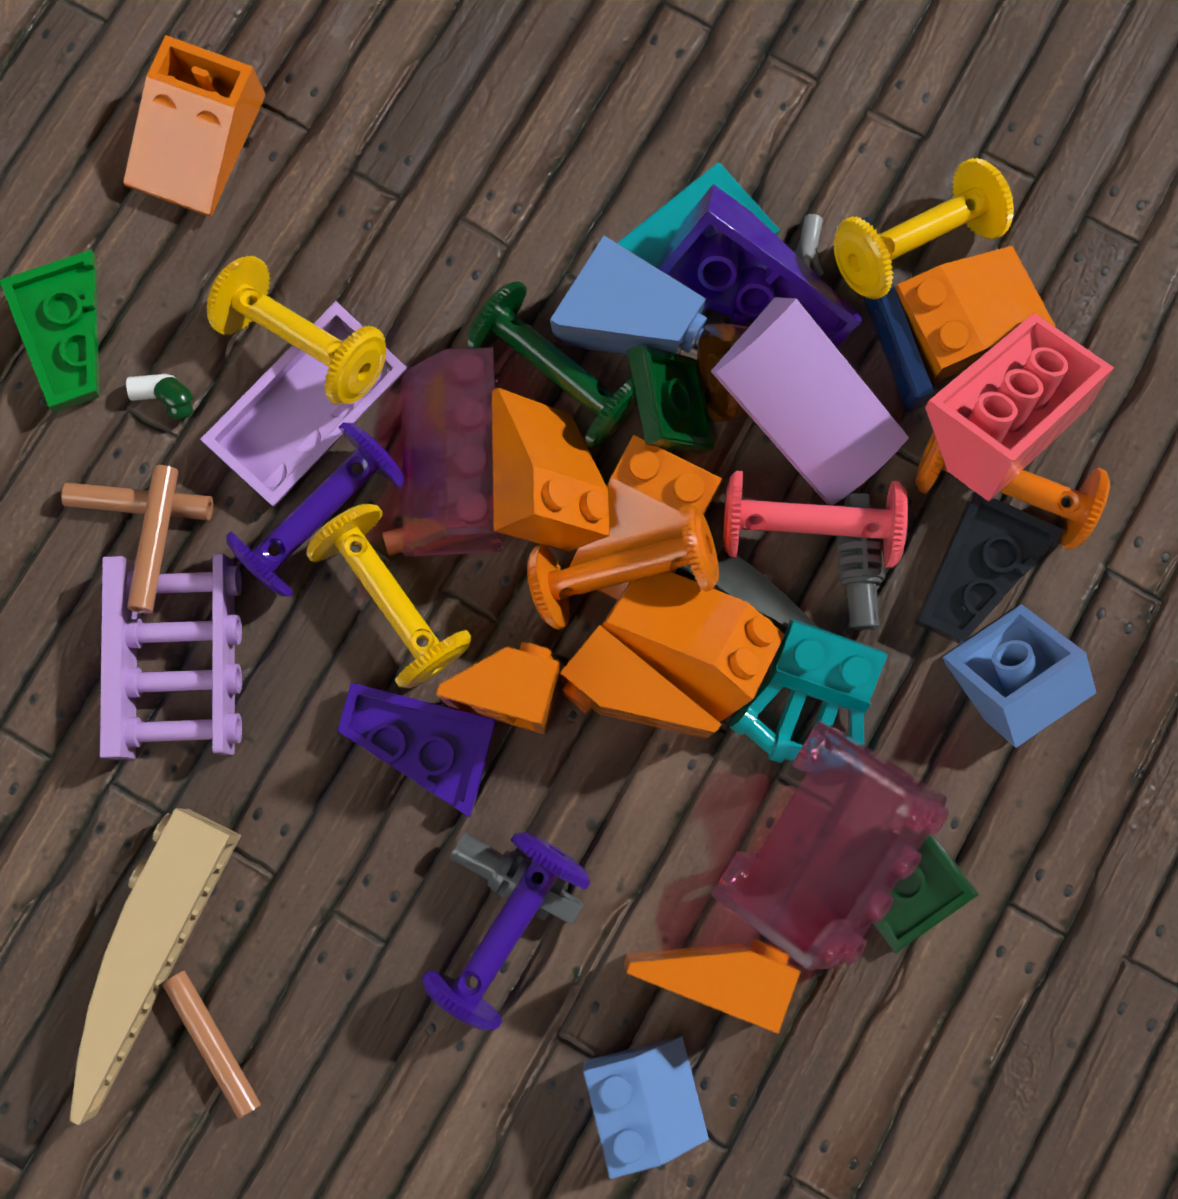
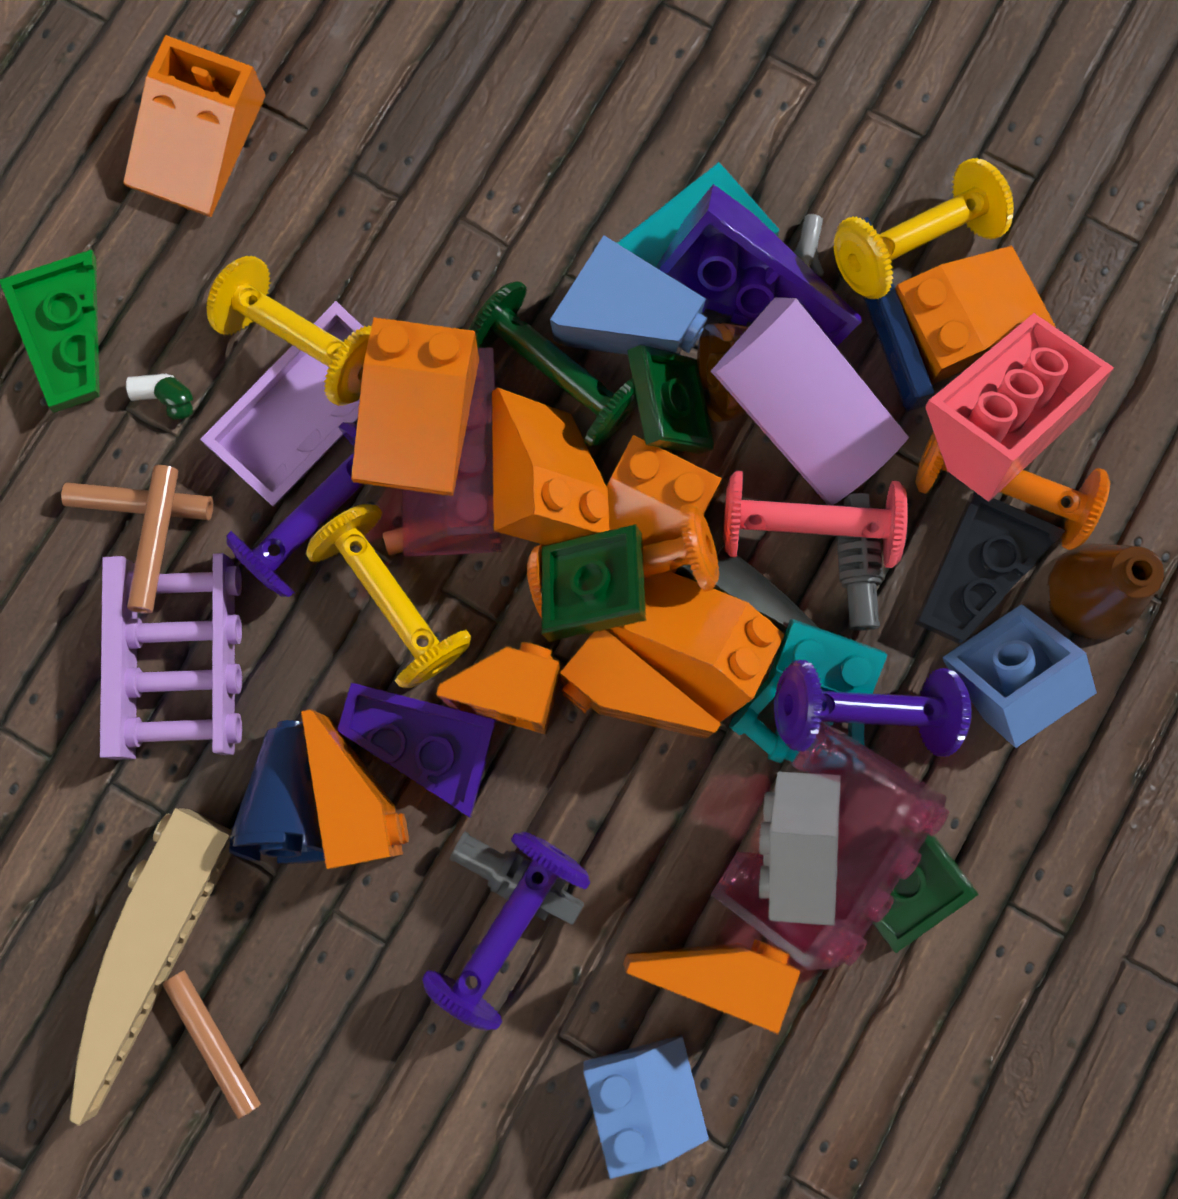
(279, 802): none -> dark blue cone
(352, 808): none -> orange slope
(414, 405): none -> orange slope
(593, 583): none -> dark green plate
(801, 848): none -> light grey brick
(939, 712): none -> dark purple hose
(1103, 588): none -> reddish brown cone

